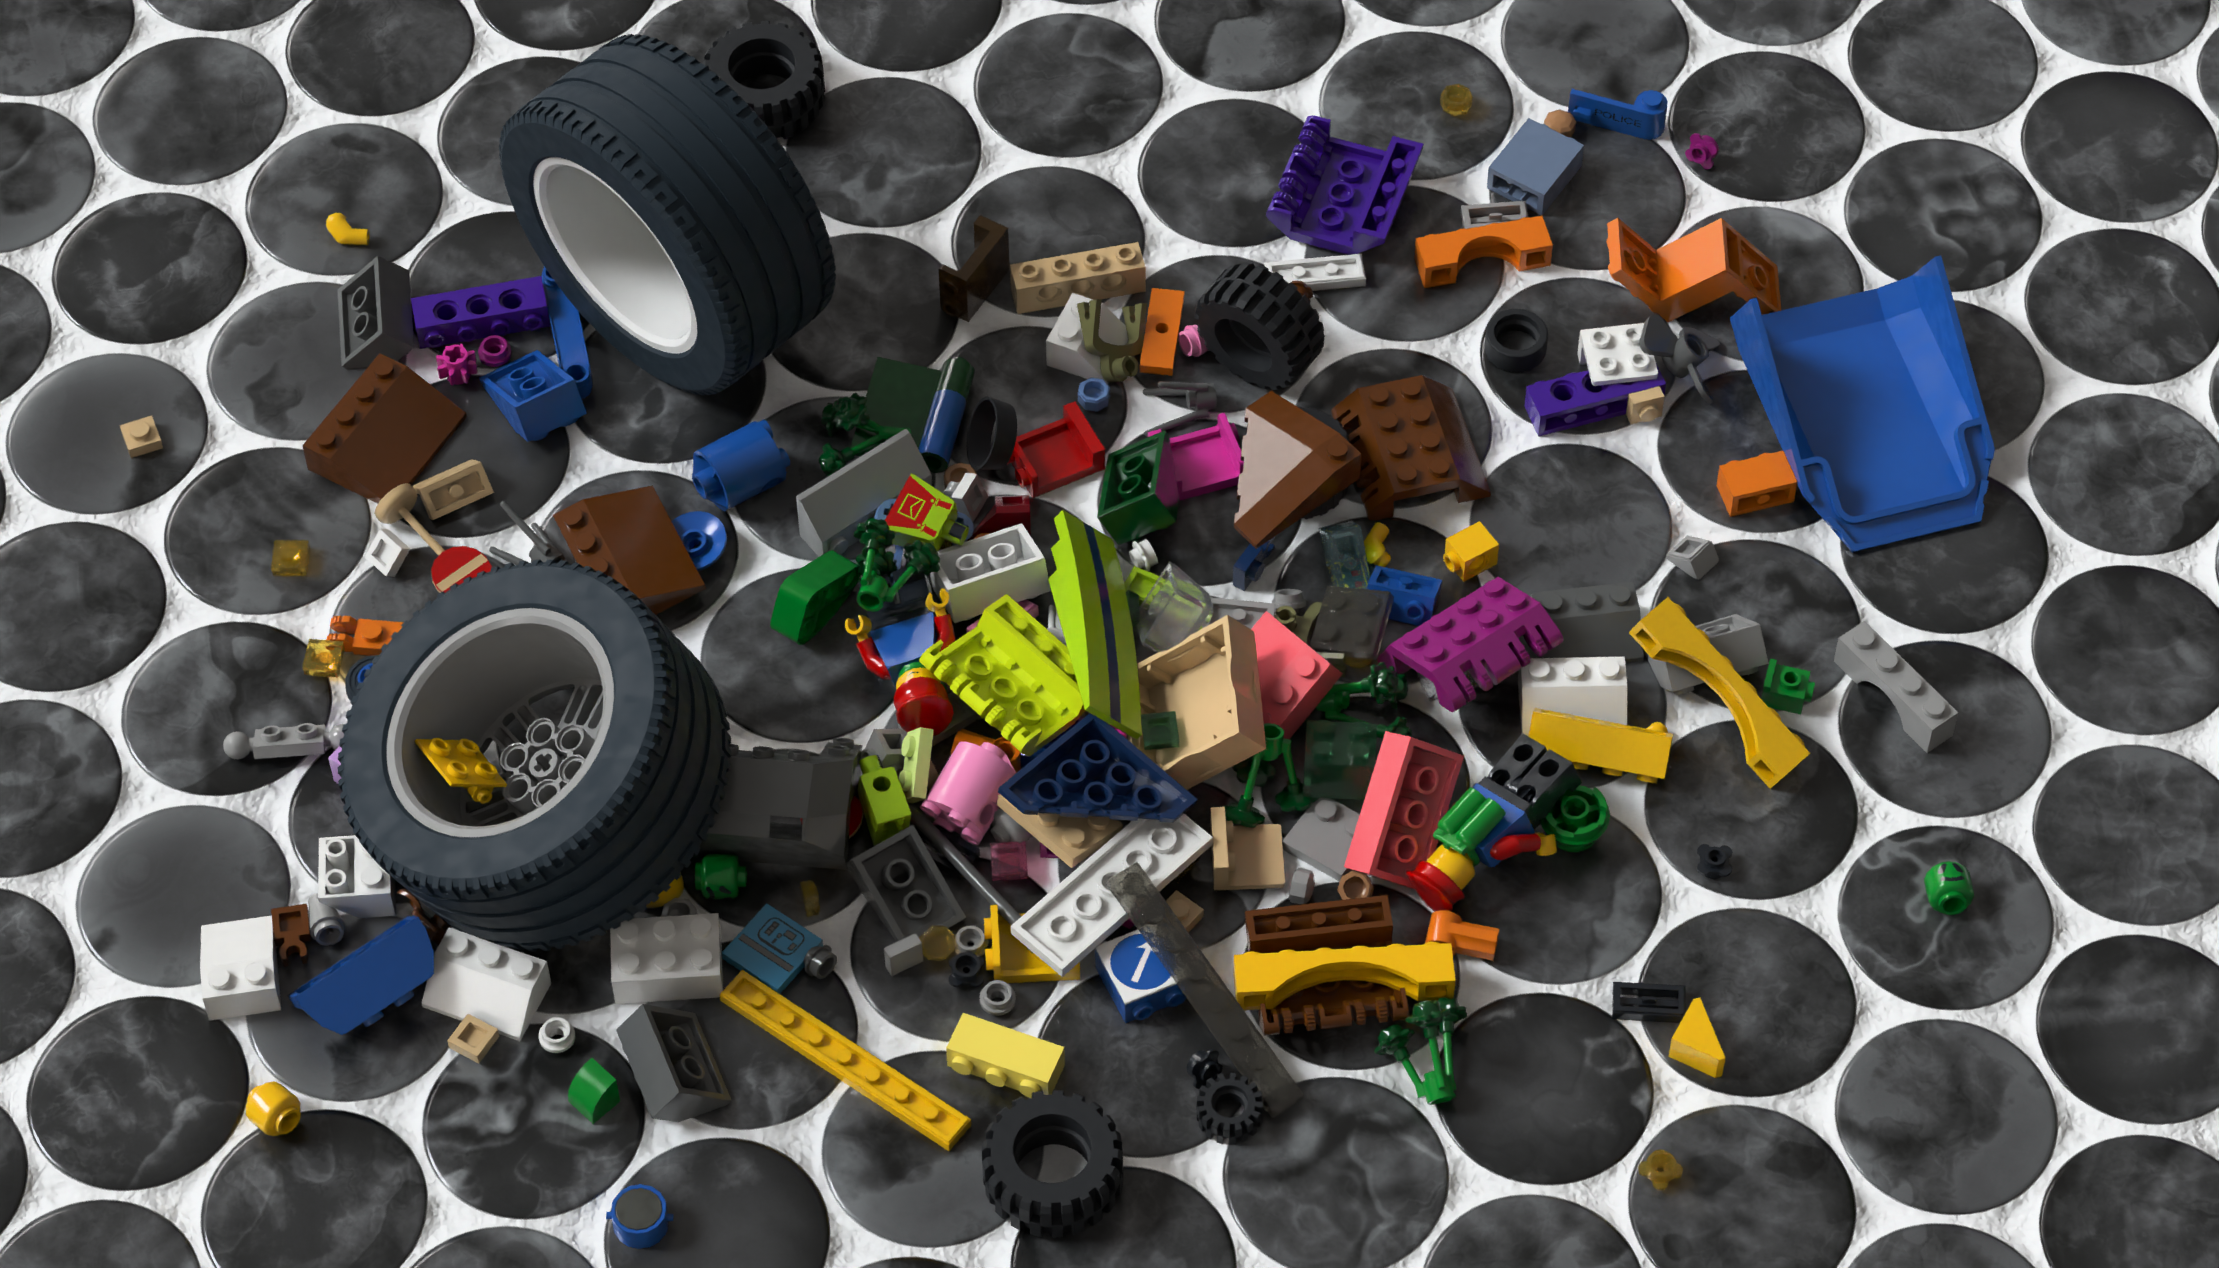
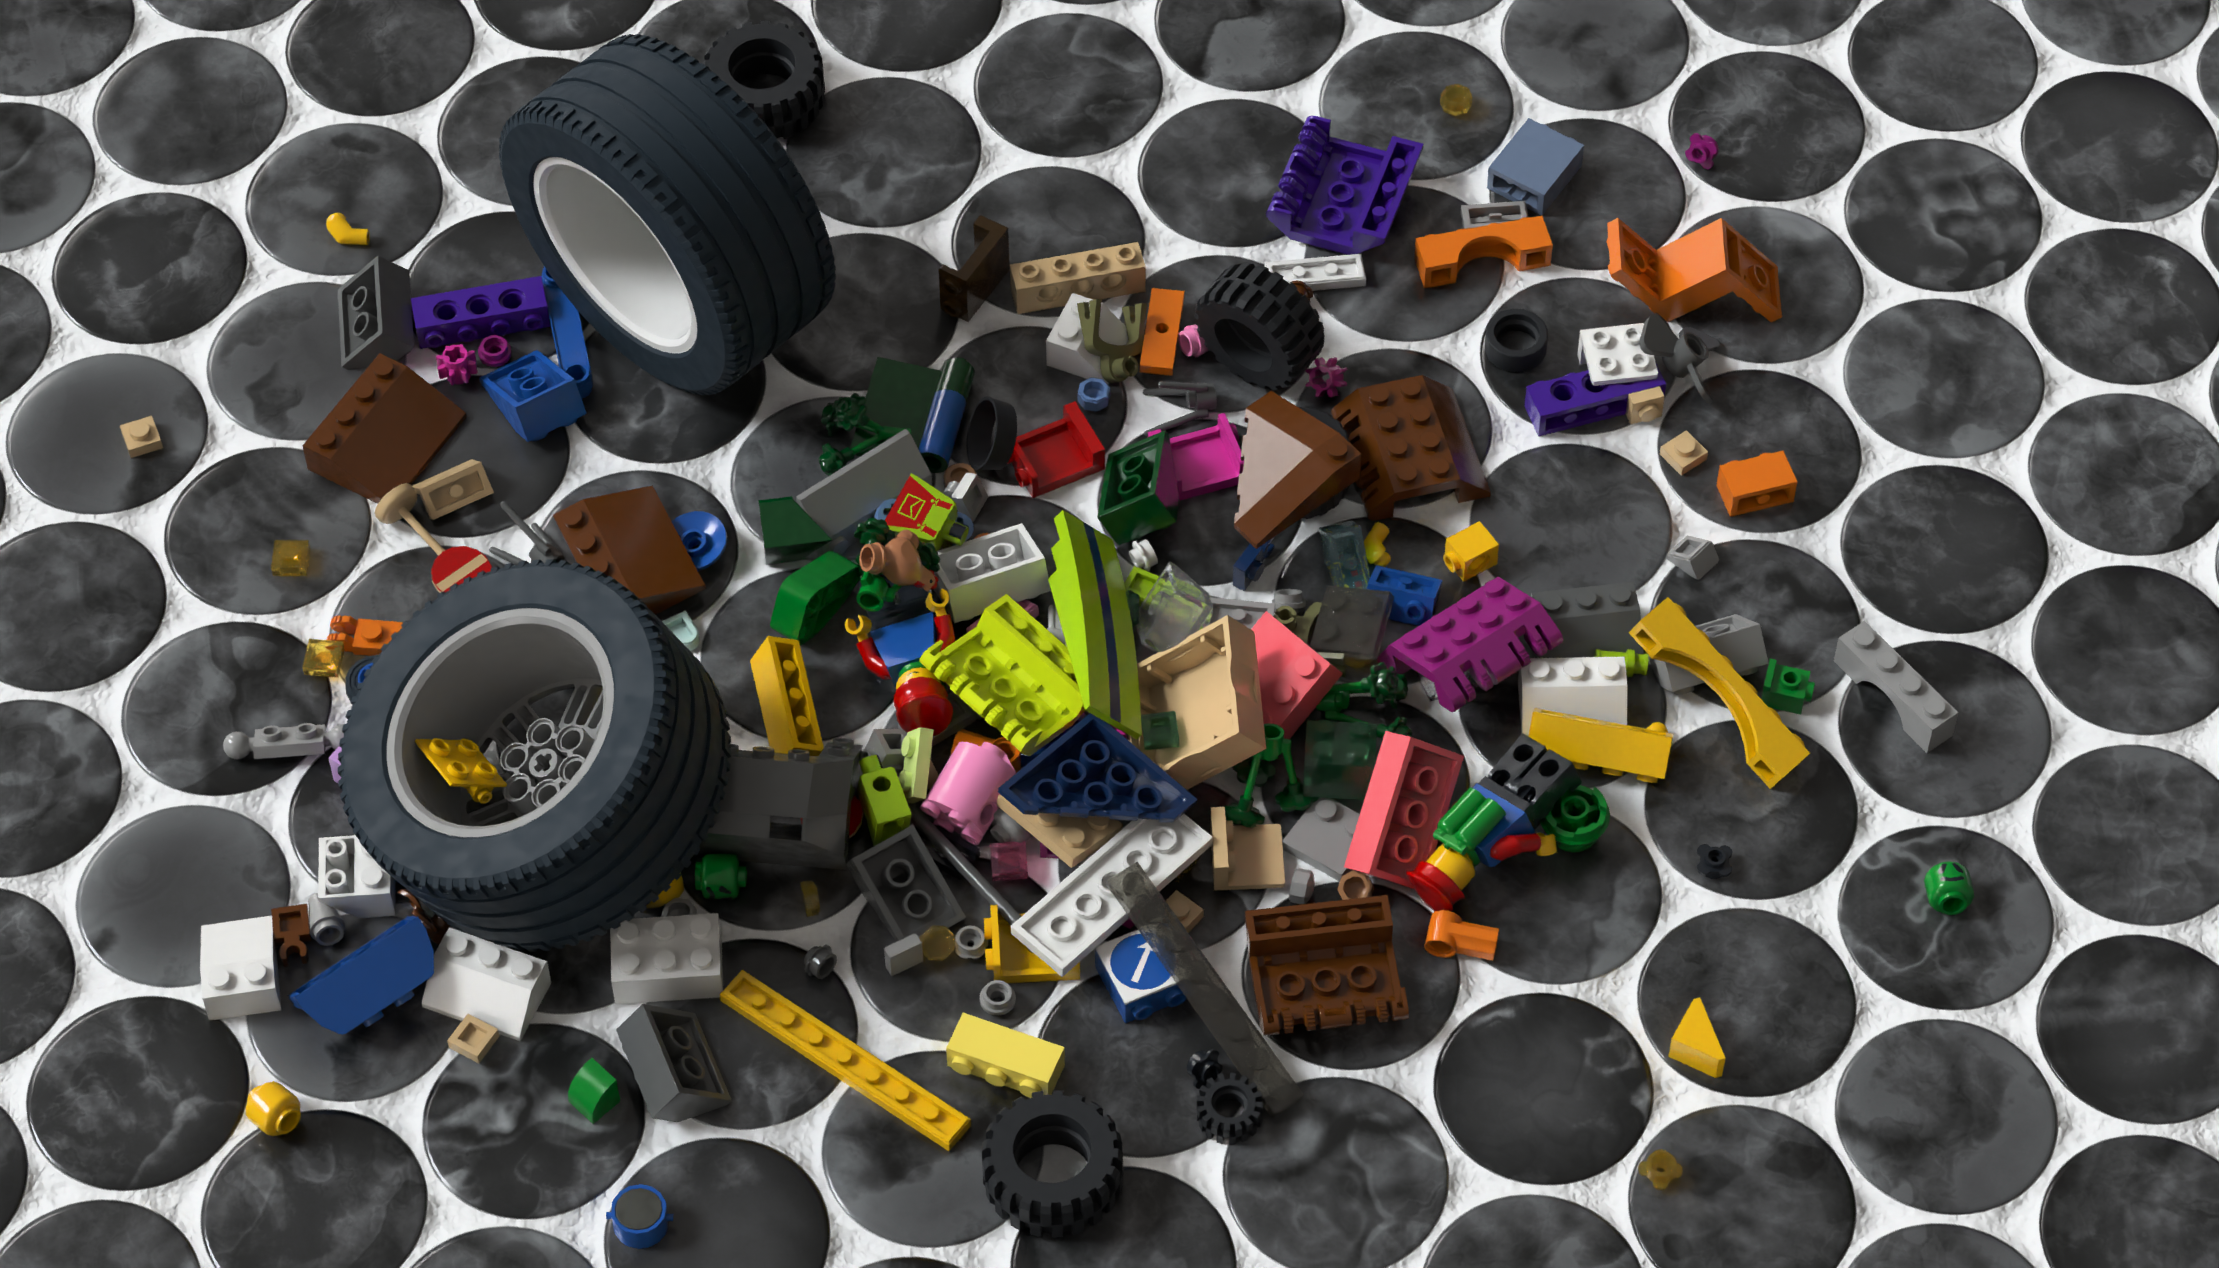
(387, 552): white plate -> none
(554, 1027): white plate -> none
(684, 629): none -> light aqua tile
(739, 466): blue cylinder -> none
(771, 948): dark azure tile -> none
(785, 697): none -> yellow brick
(788, 531): none -> dark green slope
(898, 561): none -> nougat animal
(962, 962): black plate -> none
(1004, 514): dark red slope -> none
(1272, 977): yellow arch -> none
(1316, 377): none -> dark pink gear
(1445, 1012): plant -> none
(1561, 122): medium nougat tile -> none
(1634, 662): none -> lime pin
(1640, 120): blue door -> none
(1648, 1007): black tile -> none
(1683, 452): none -> tan plate
(1875, 407): blue windscreen -> none

